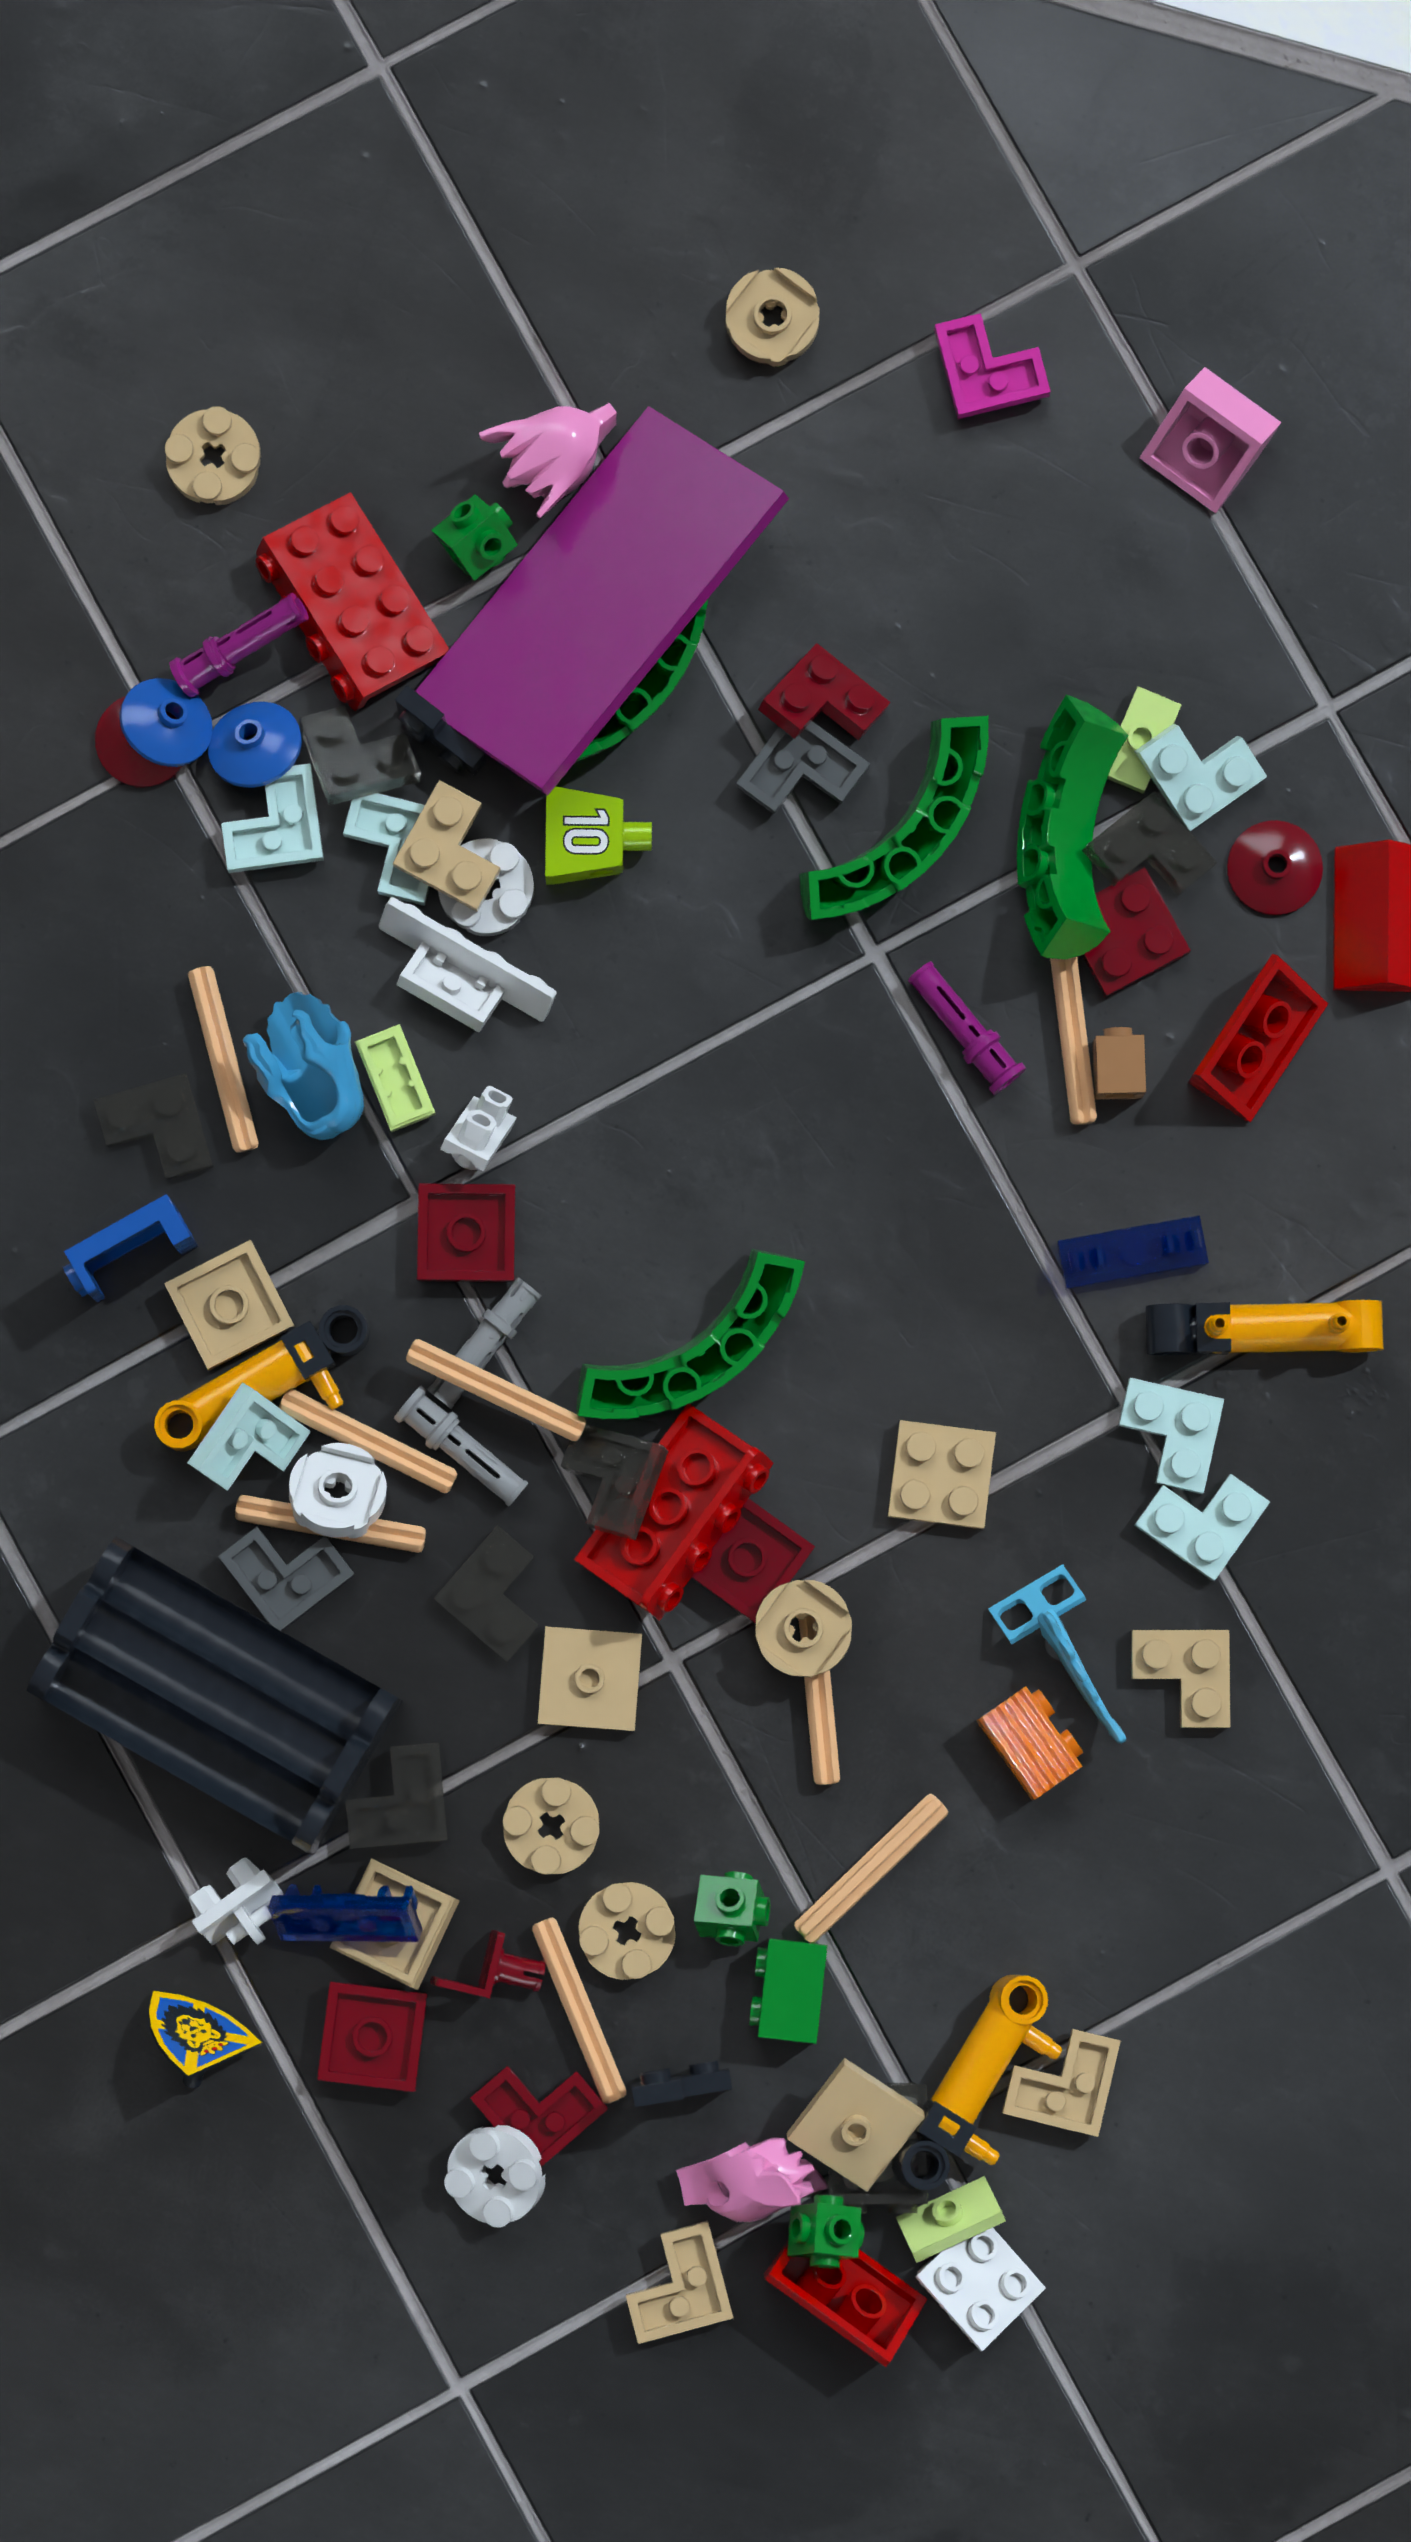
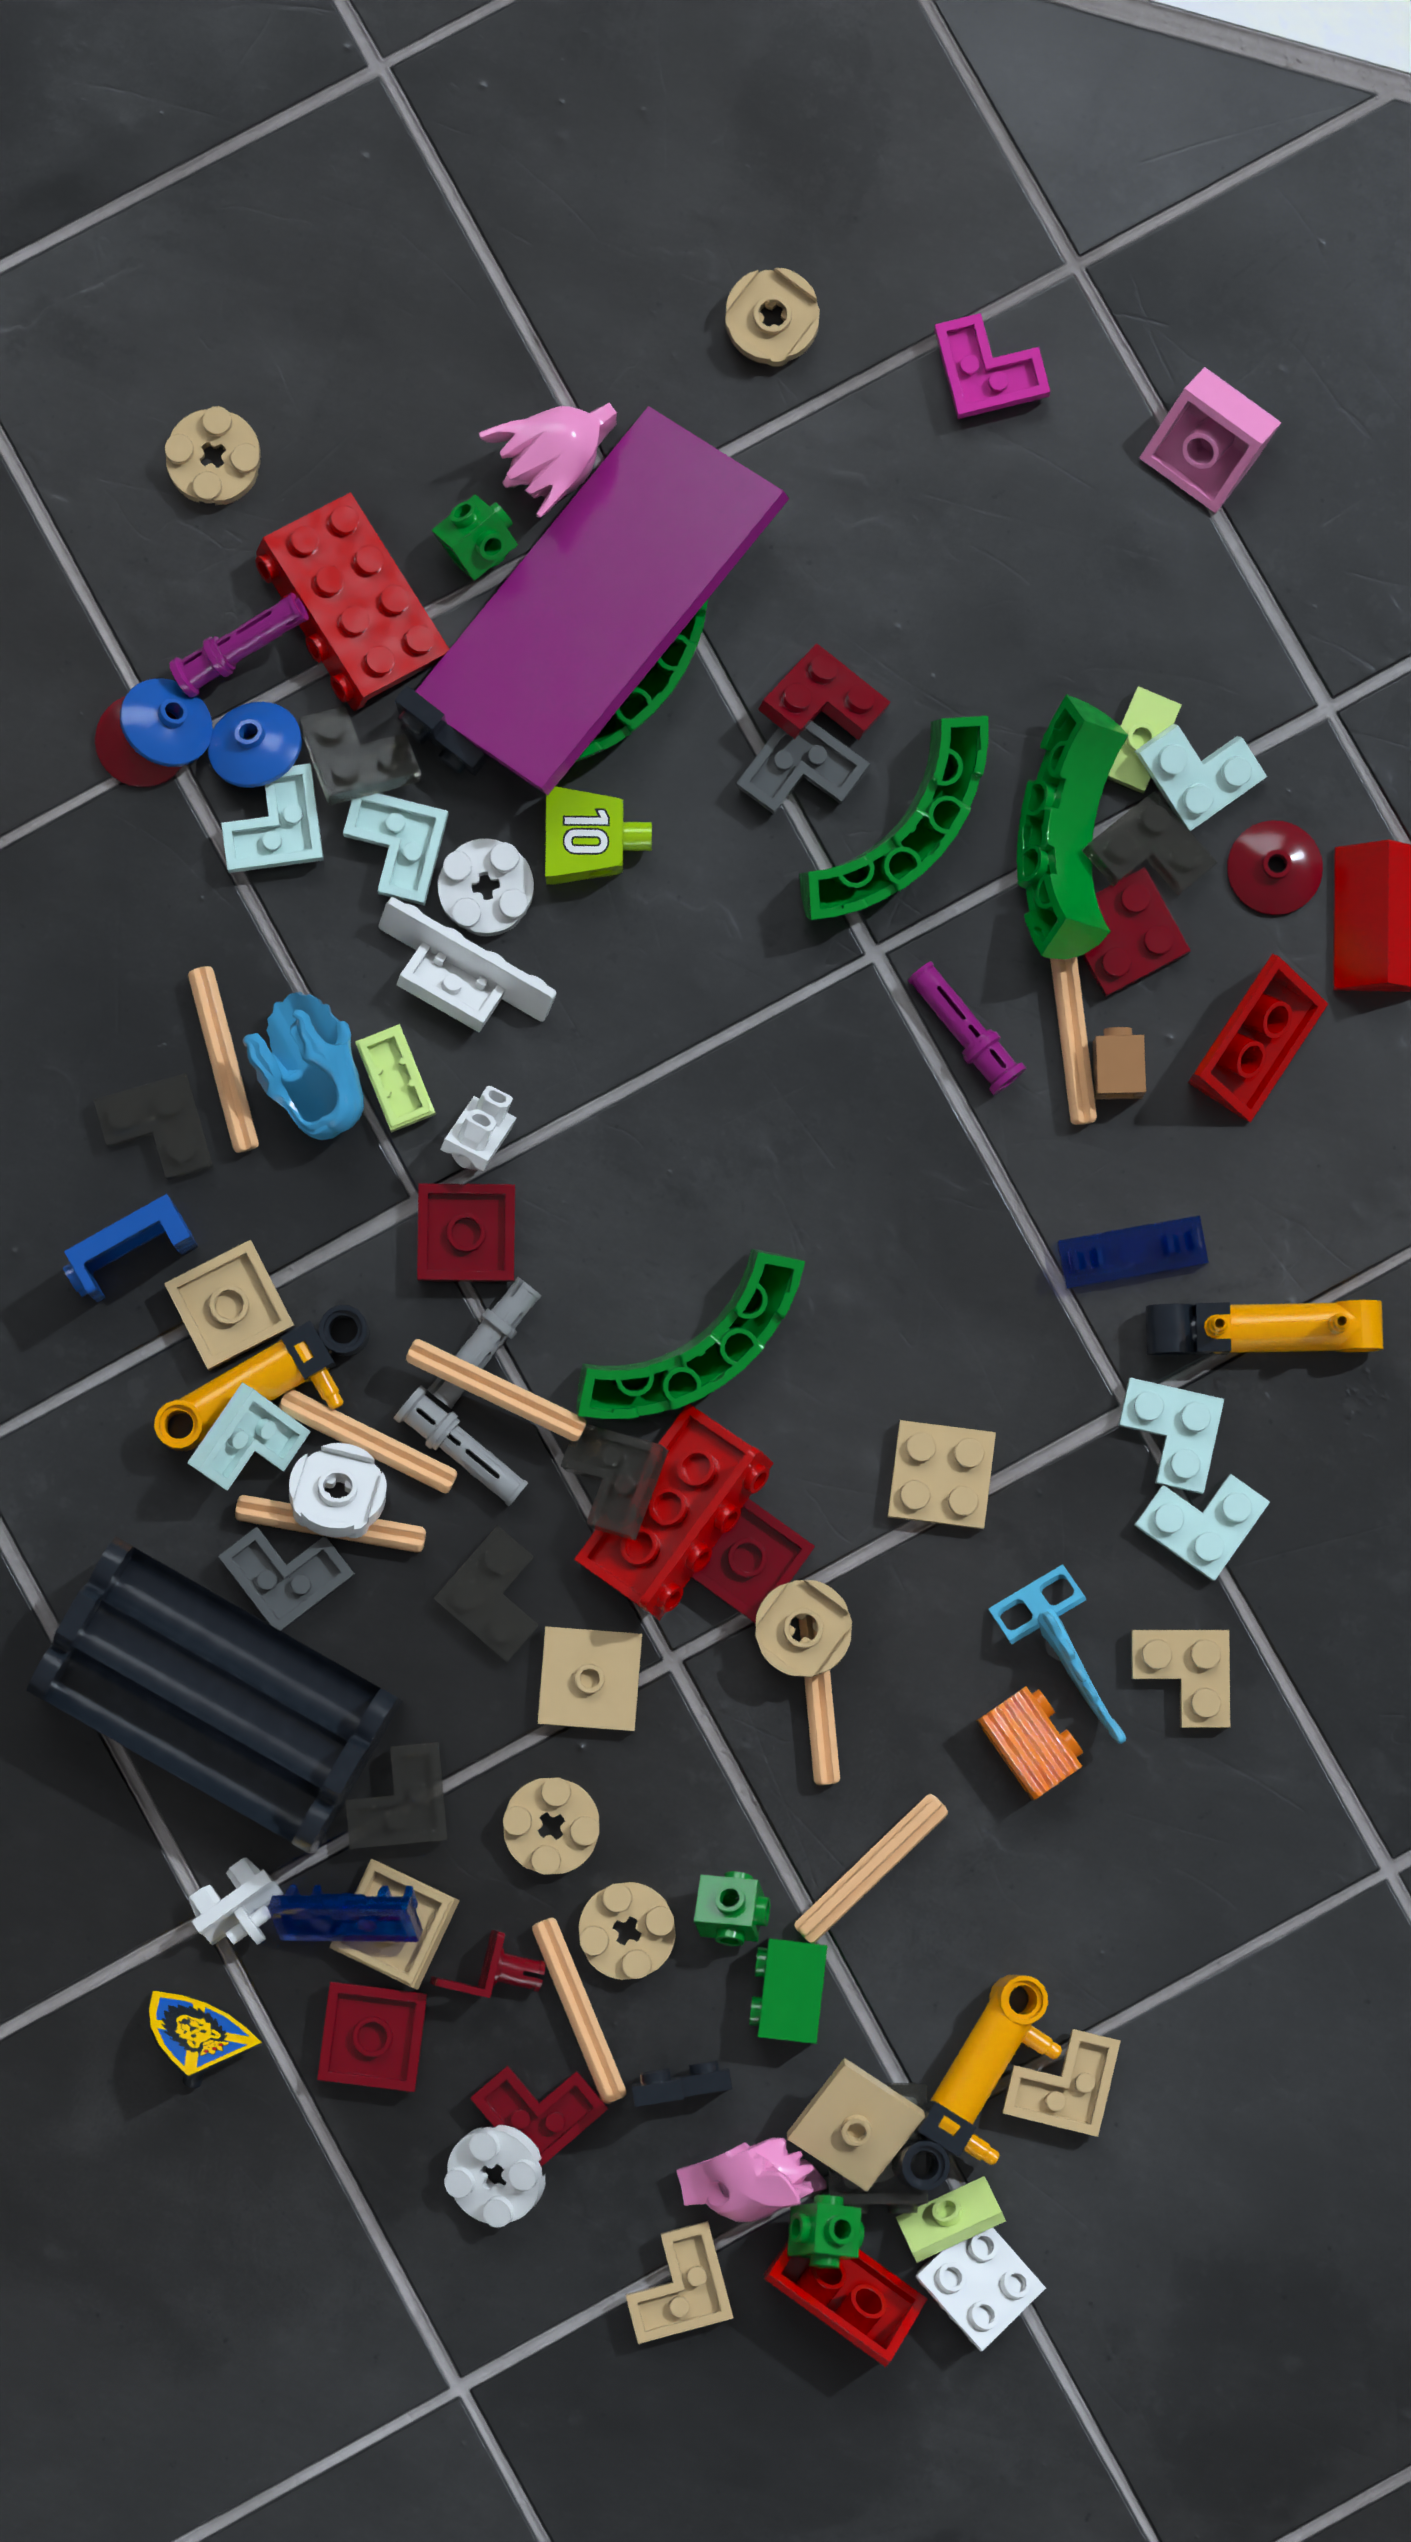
(434, 849): tan plate -> none

